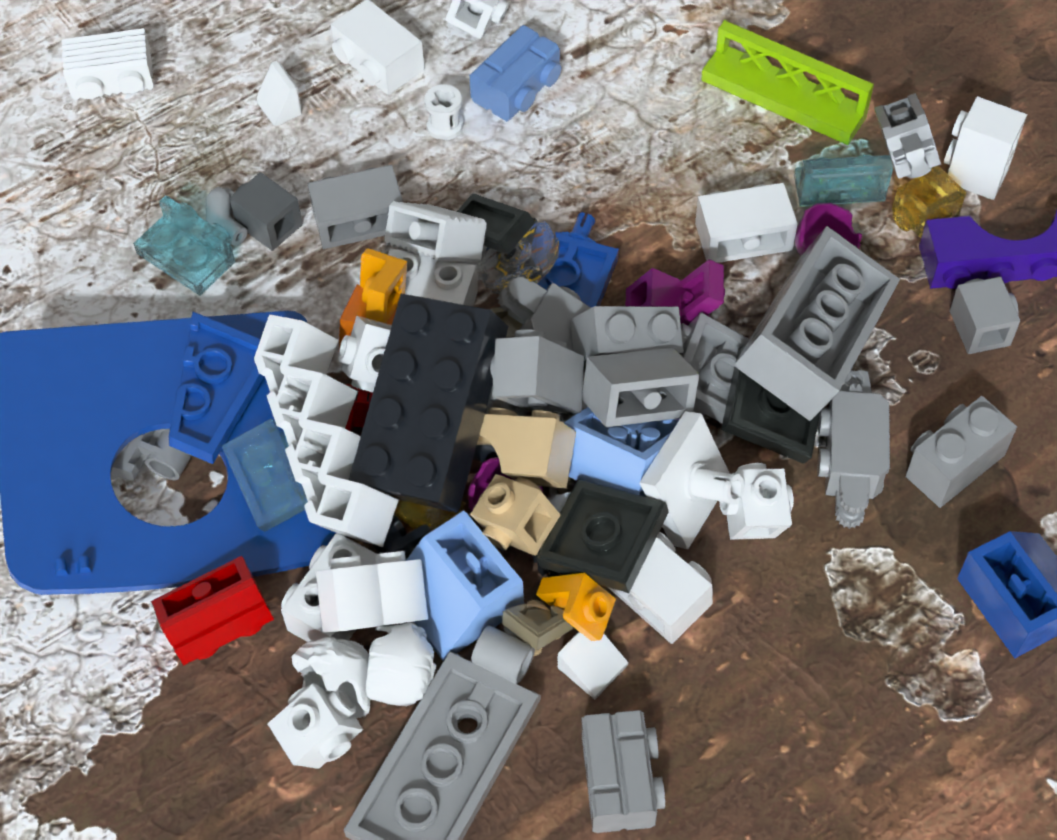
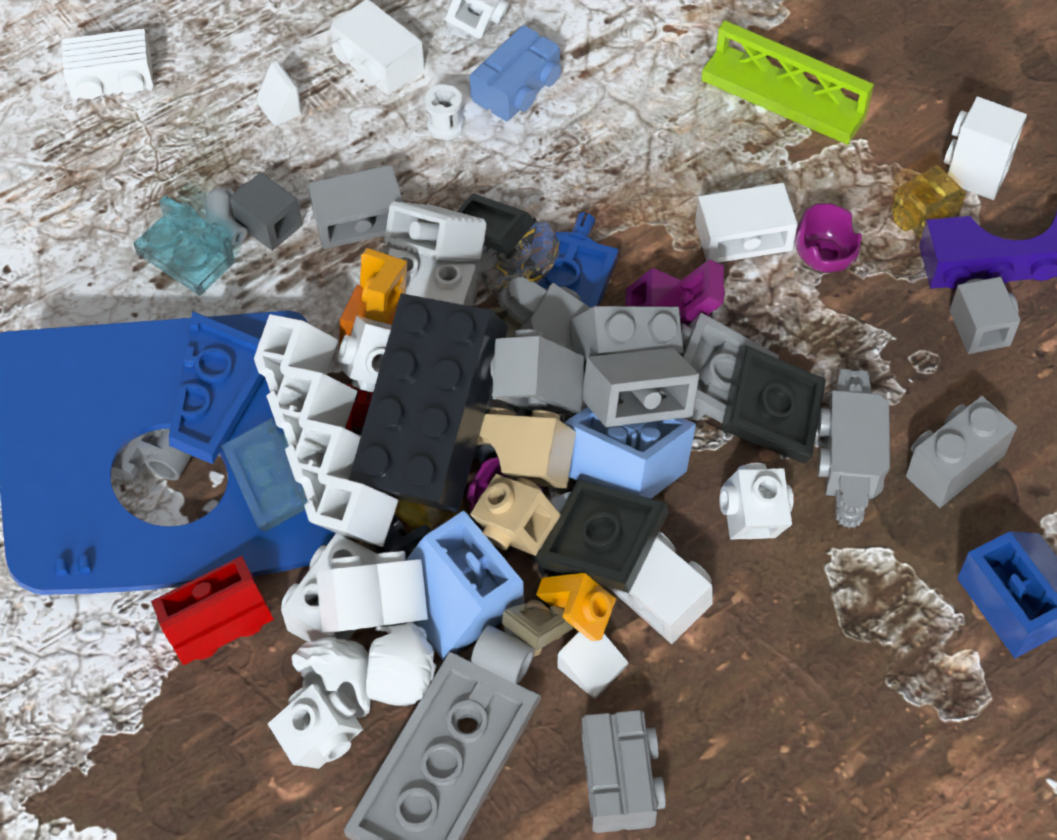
(690, 479): white tile -> none
(817, 324): light grey brick -> none
(843, 180): clear light blue bracket -> none
(908, 137): light grey hinge -> none

